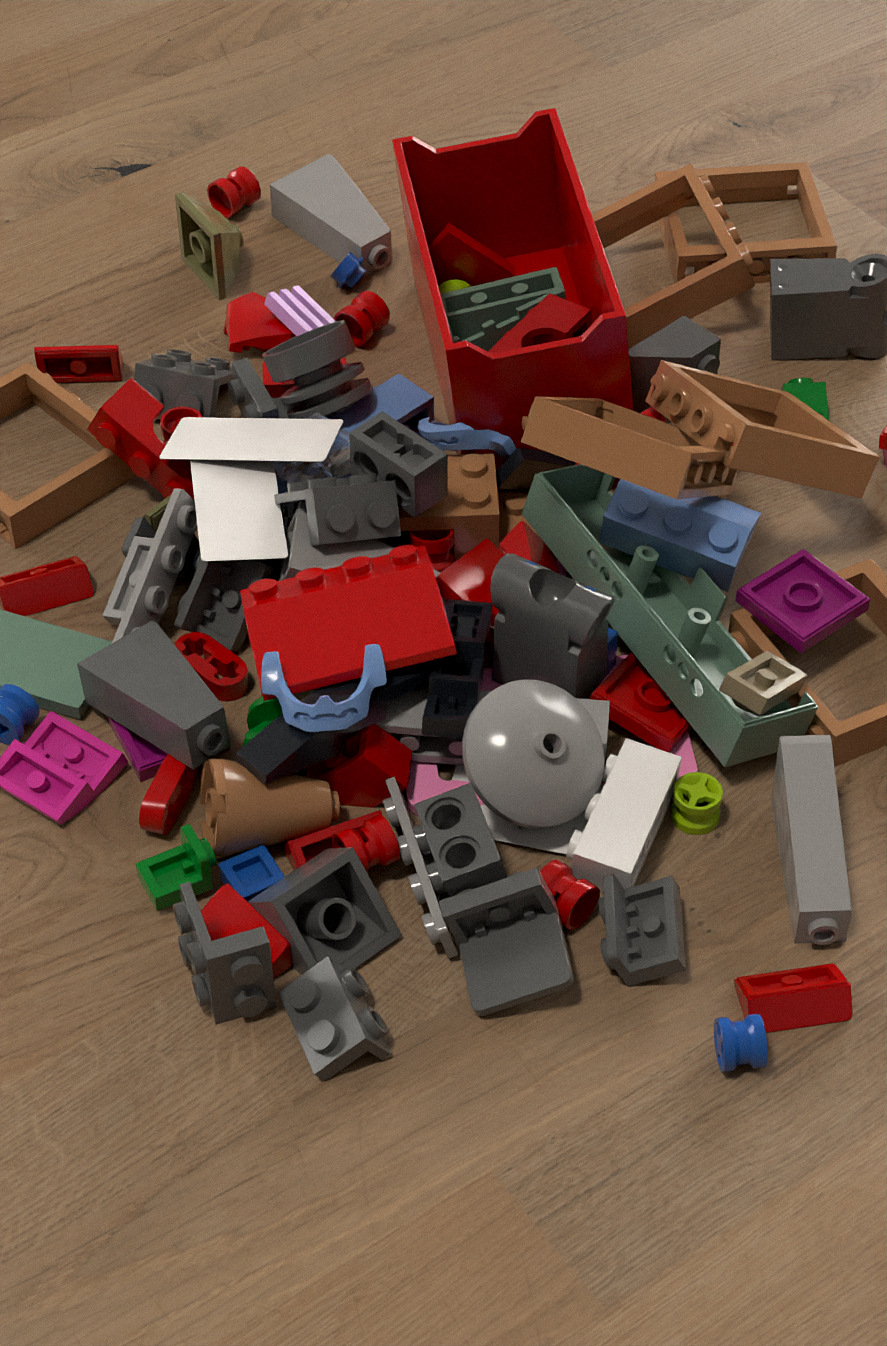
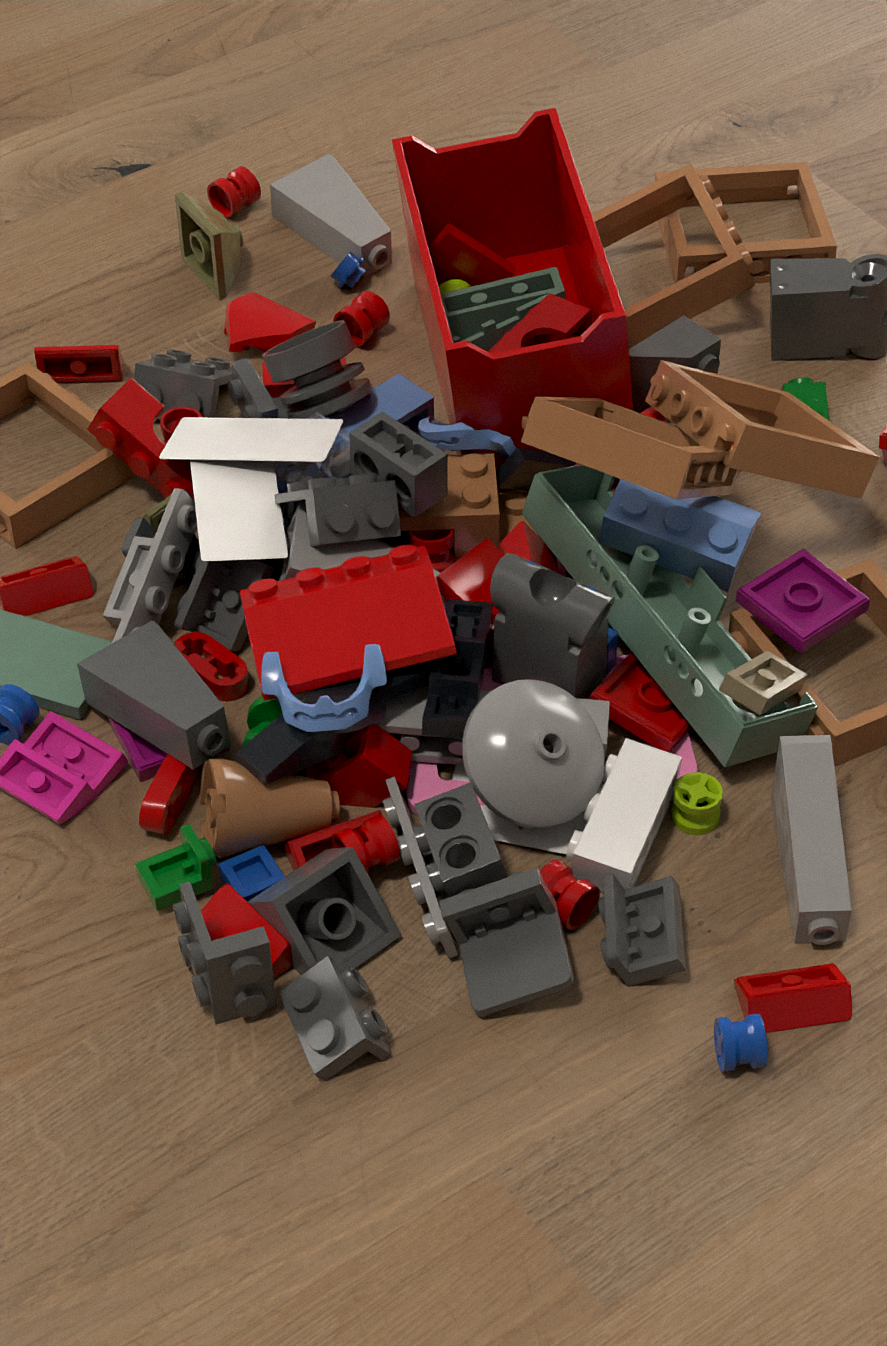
(297, 310): lavender tile -> none

